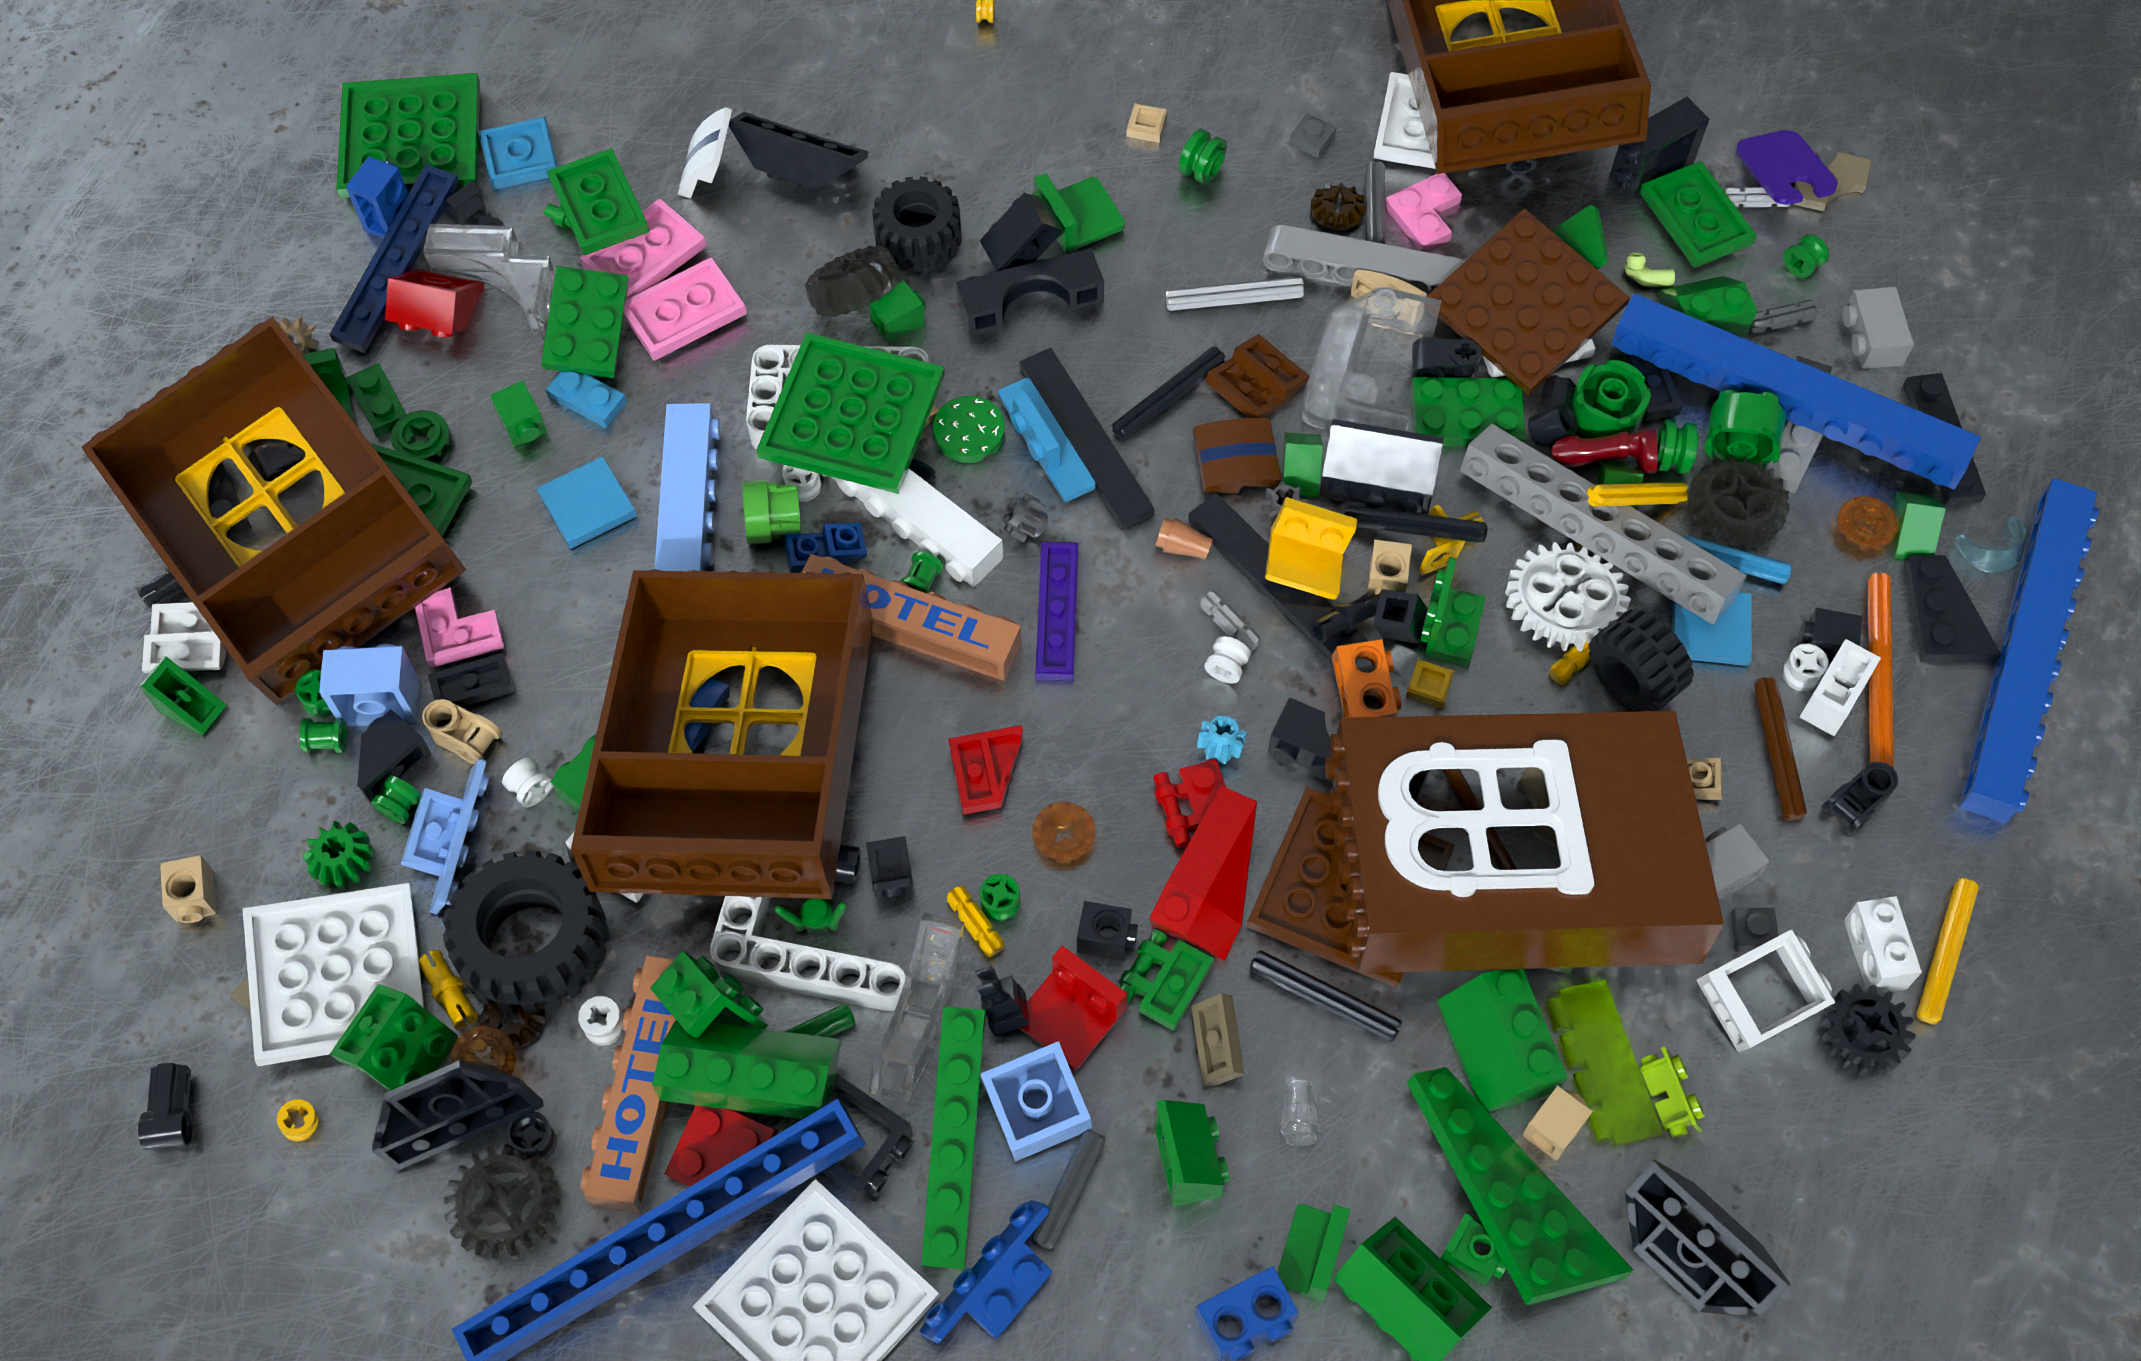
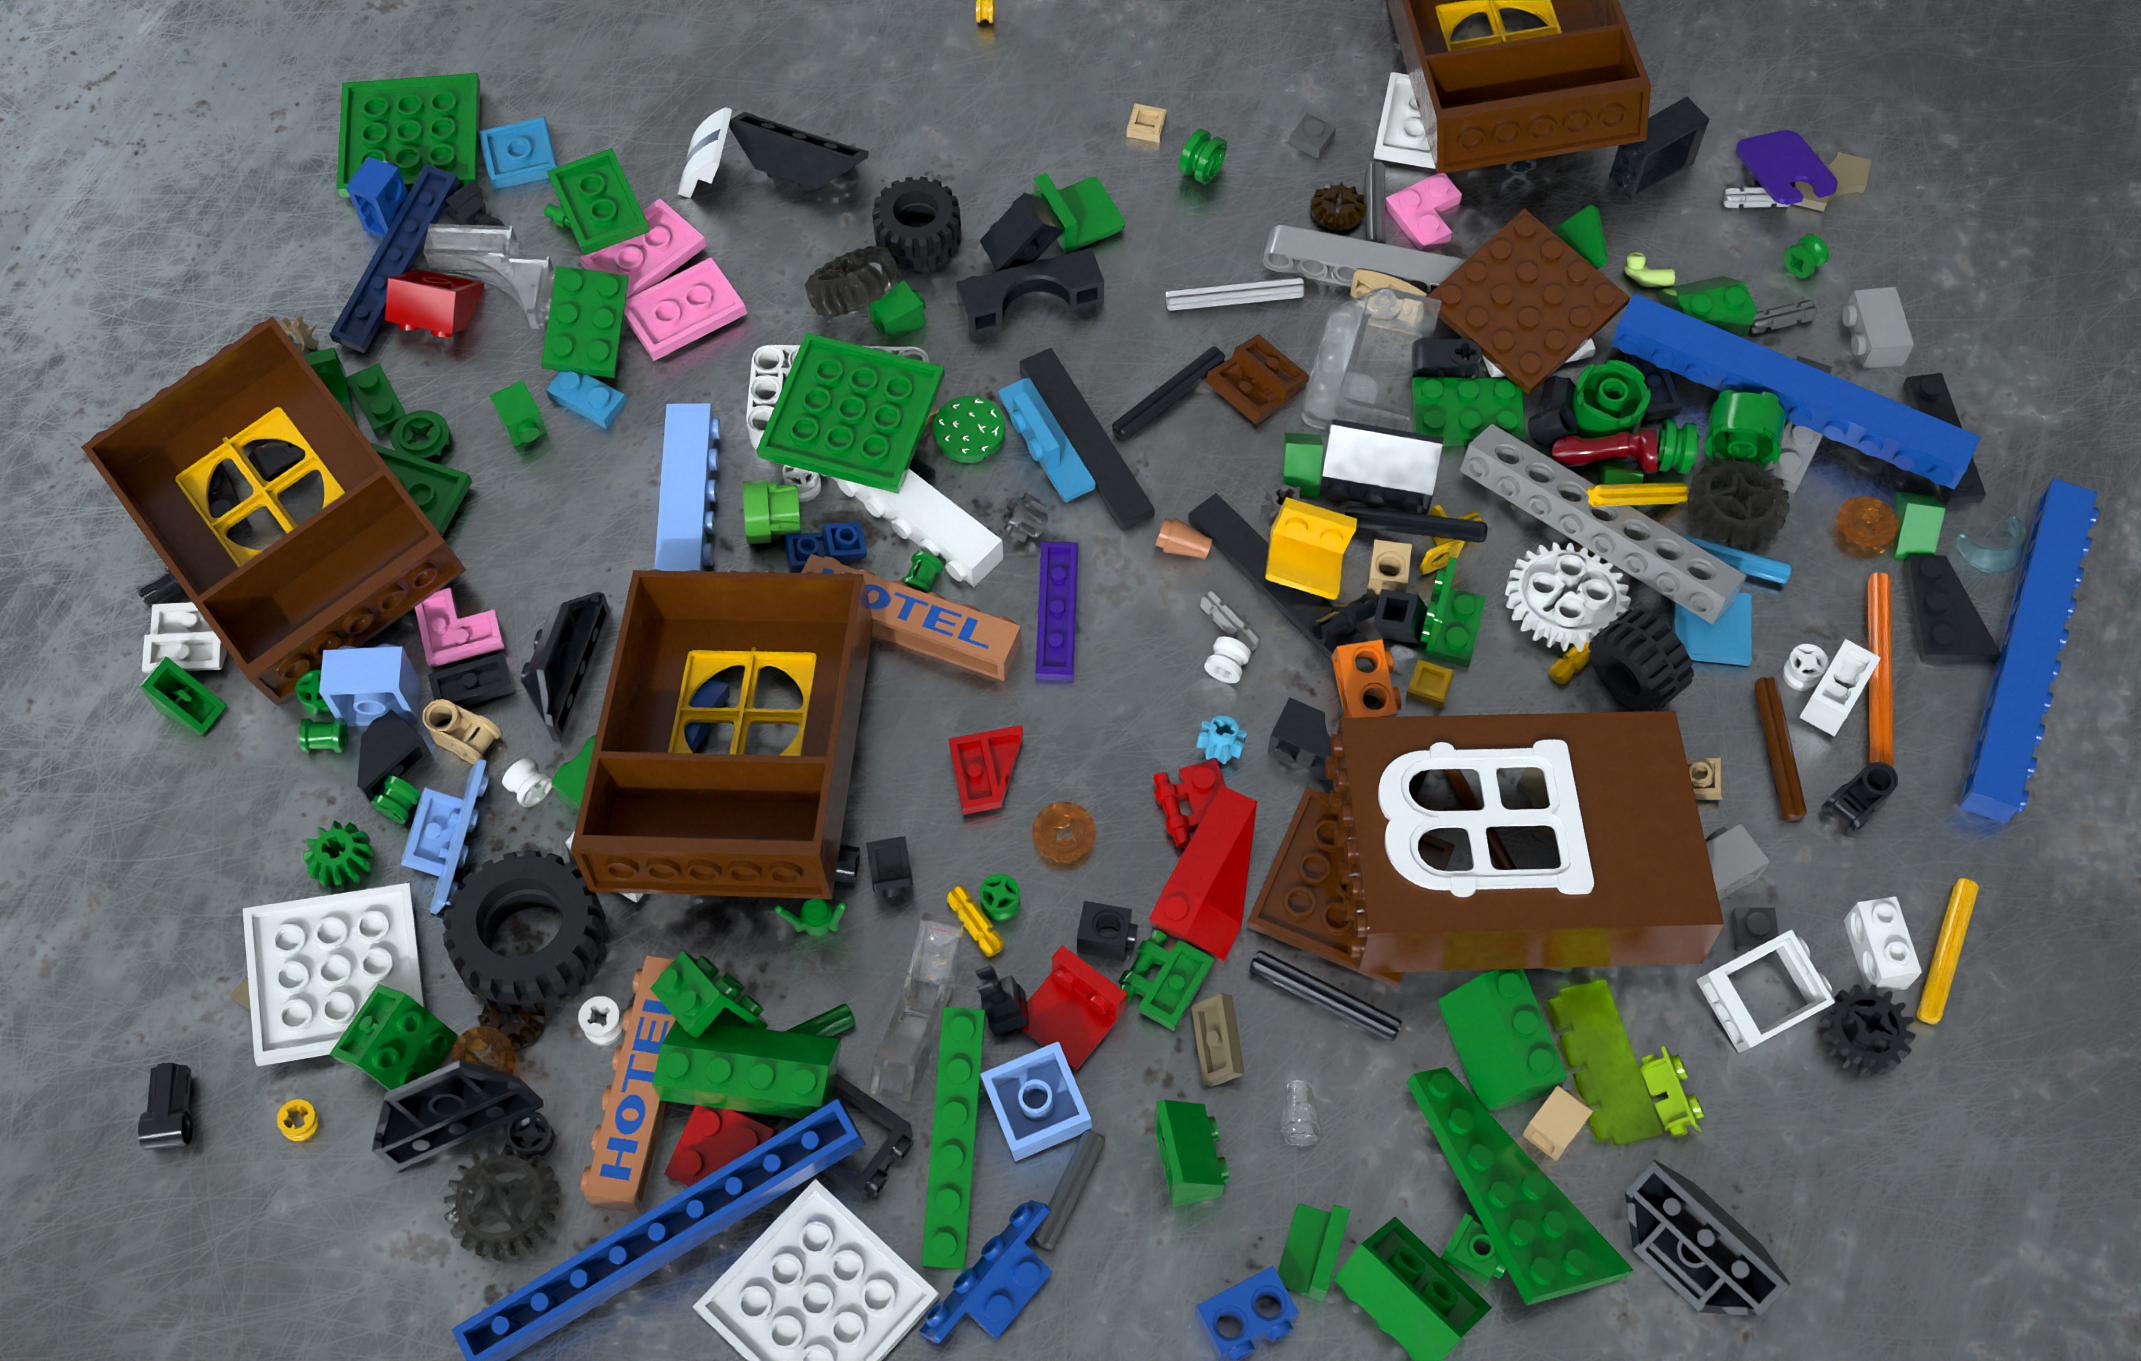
(182, 875): tan brick -> none
(448, 990): yellow pin -> none
(563, 659): none -> black wedge
(586, 502): dark azure tile -> none
(795, 958): white beam -> none
(1236, 454): reddish brown slope -> none
(1698, 214): green plate -> none
(1830, 629): black brick -> none

